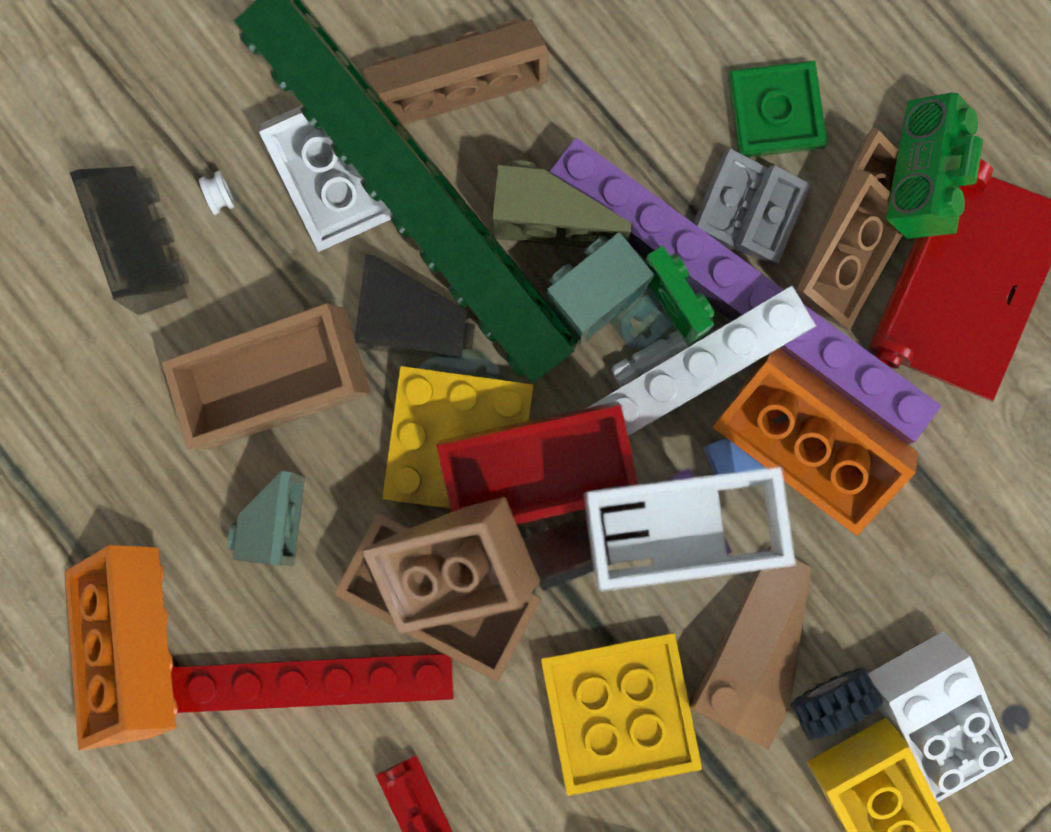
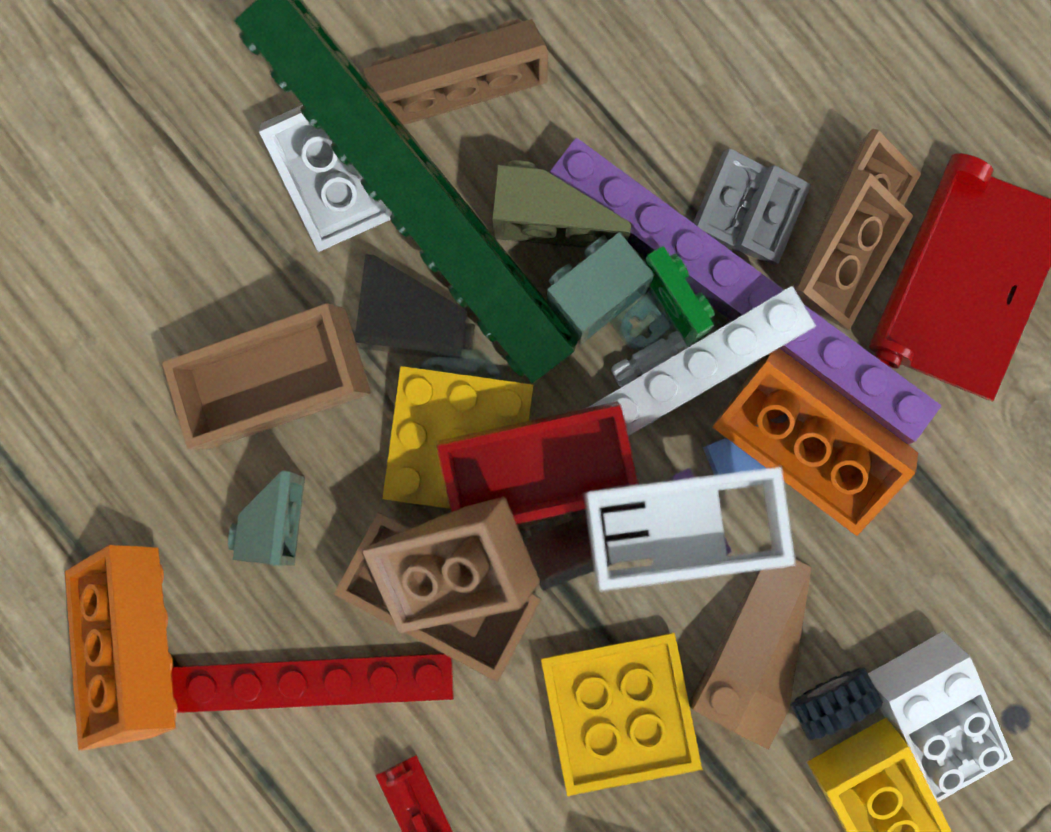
(131, 237): clear smoke slope -> none
(217, 192): white bush -> none
(777, 109): green tile -> none
(932, 162): green piece -> none

